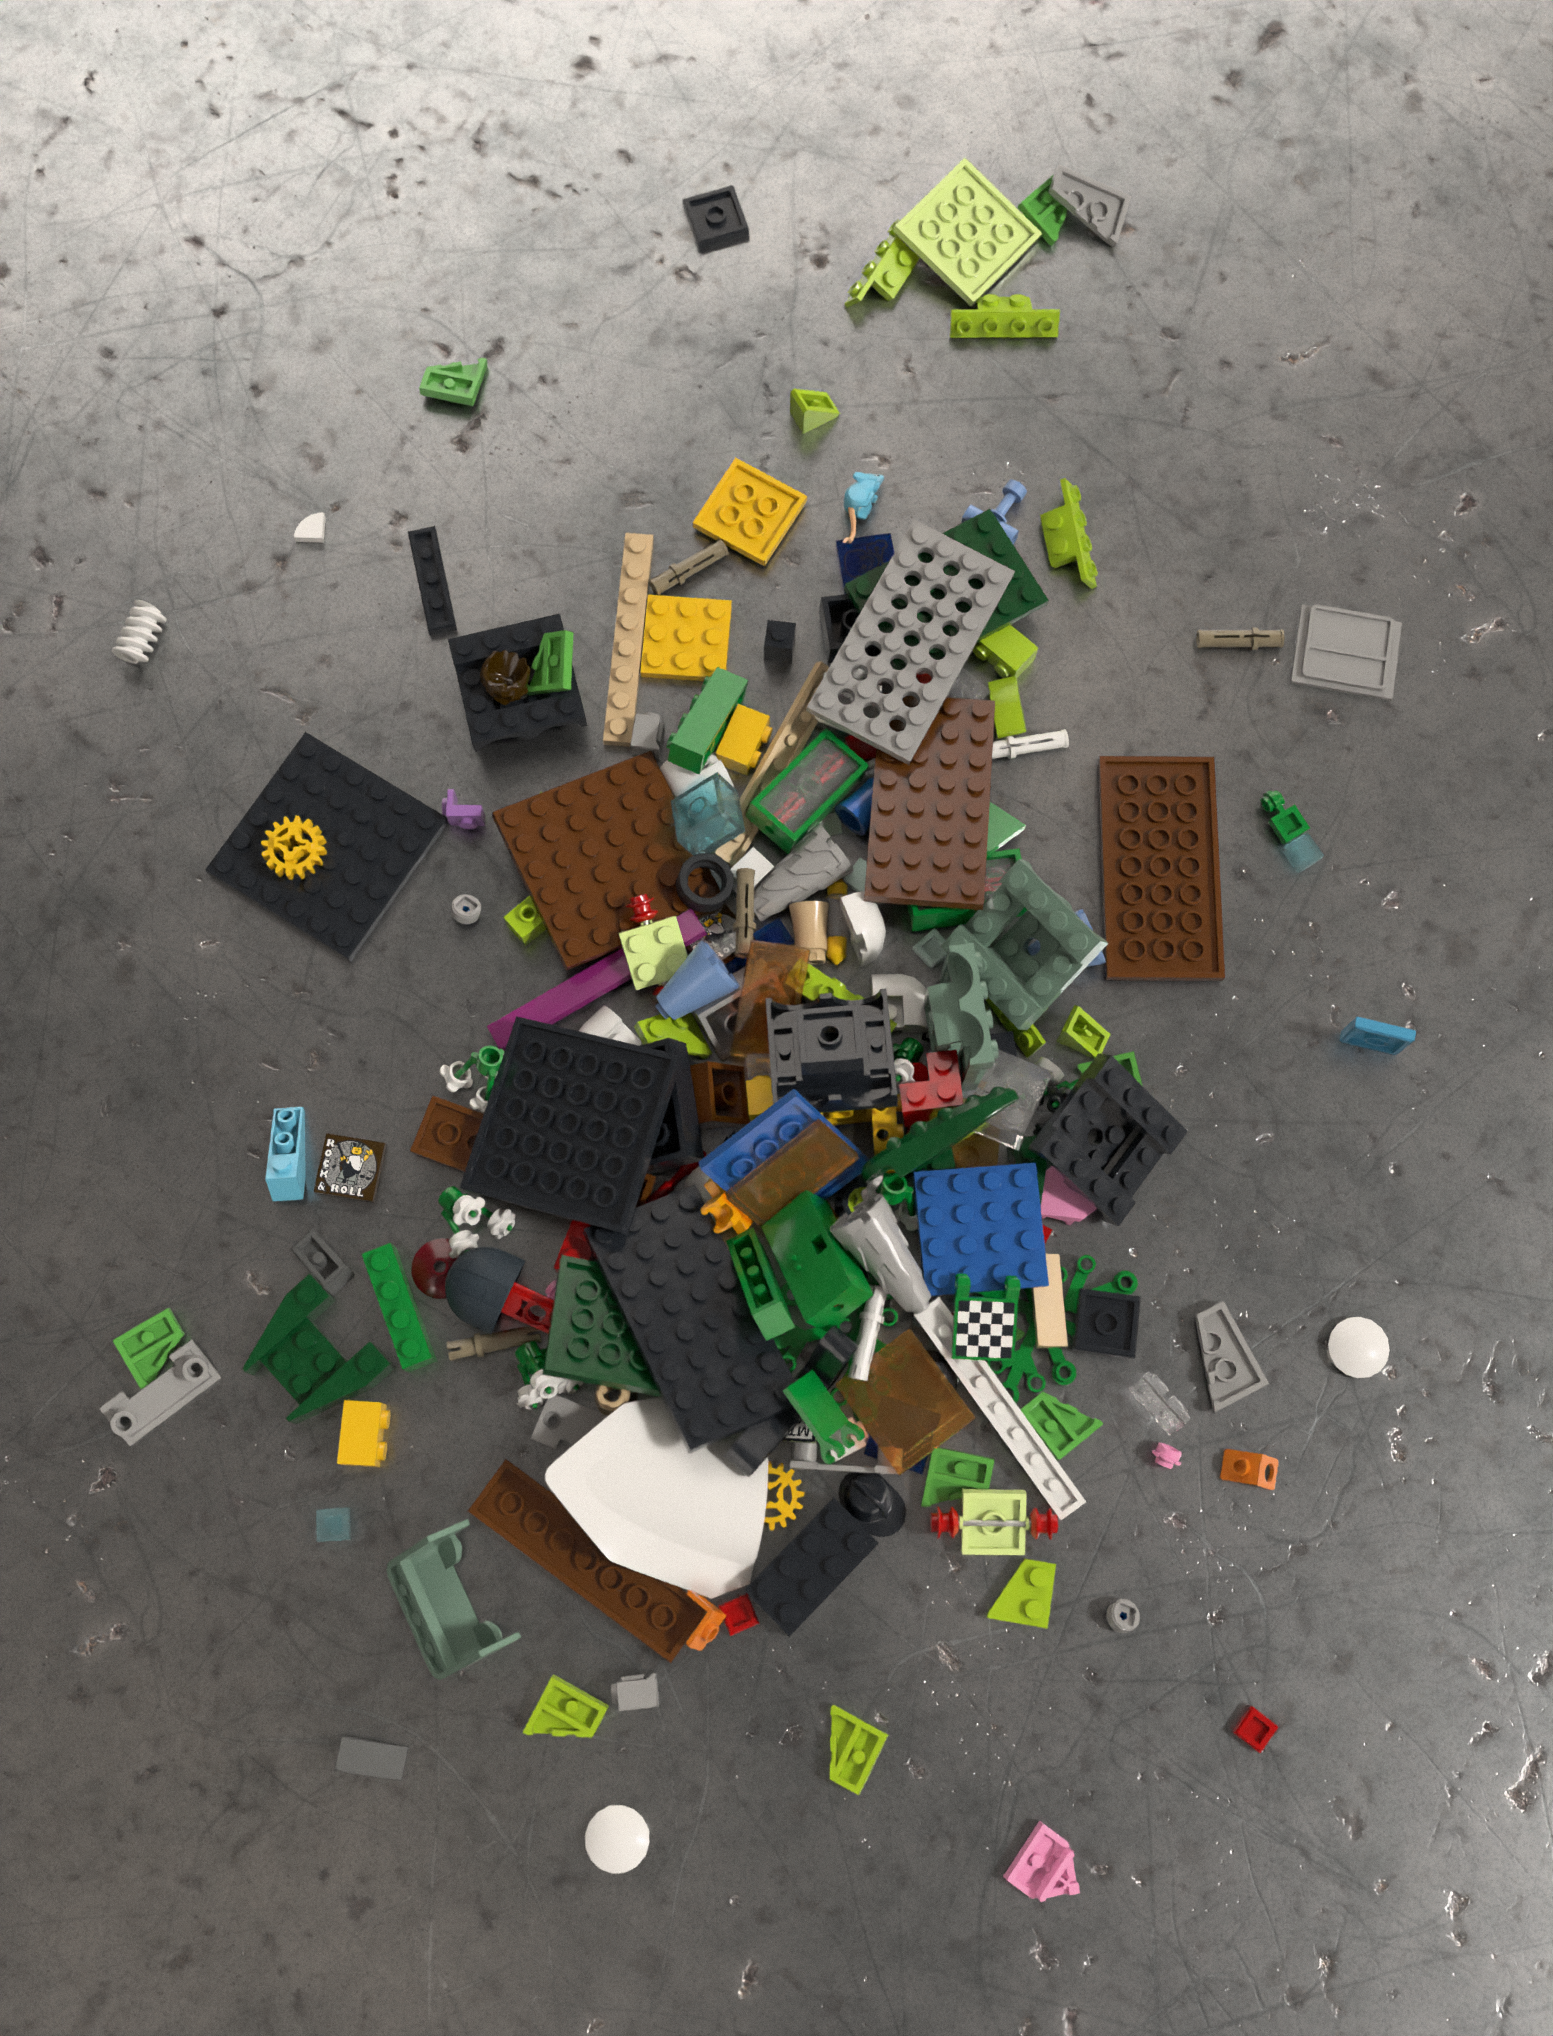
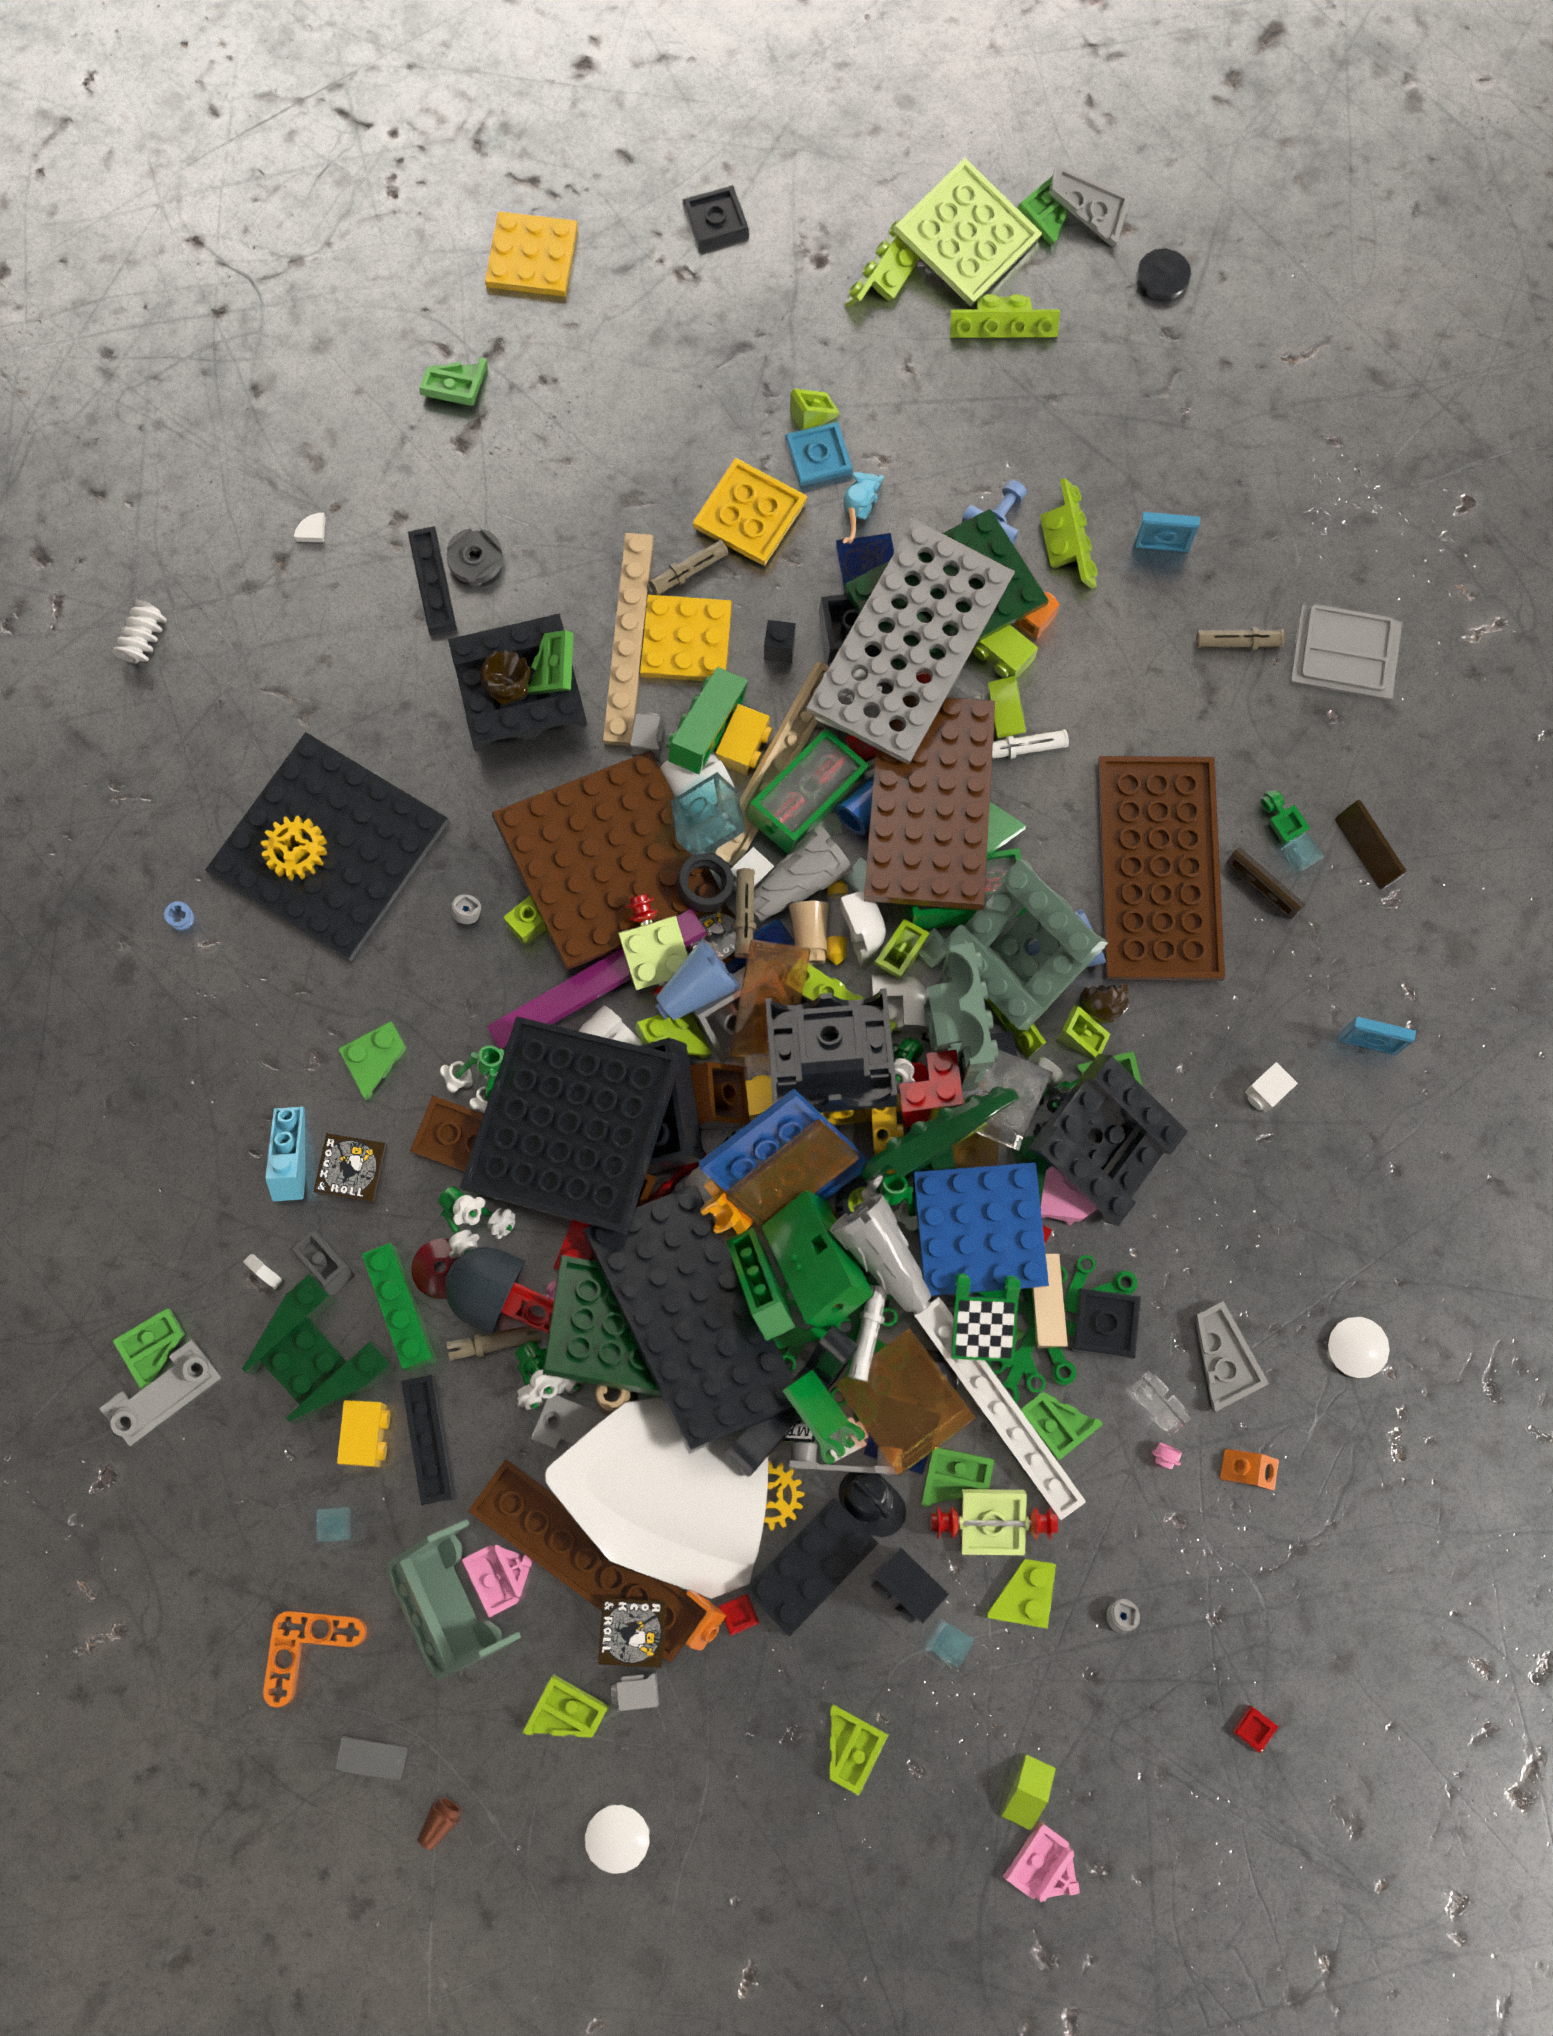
(173, 908): none -> medium blue bush
(263, 1271): none -> white tile
(293, 1644): none -> orange beam
(372, 1056): none -> bright green wing
(427, 1440): none -> black plate
(439, 1822): none -> copper cone
(462, 815): medium lavender bracket -> none
(474, 541): none -> dark grey plate
(497, 1577): none -> bright pink slope
(531, 254): none -> yellow plate
(632, 1632): none -> tile
(818, 454): none -> dark azure tile
(902, 949): none -> lime slope
(908, 1586): none -> black brick
(952, 1645): none -> clear light blue plate
(1029, 1792): none -> lime slope
(1039, 620): none -> orange brick
(1105, 1003): none -> dark brown hair
(1163, 274): none -> black tile
(1166, 532): none -> dark azure tile
(1265, 883): none -> dark brown slope
(1270, 1088): none -> white brick
(1370, 845): none -> dark brown slope

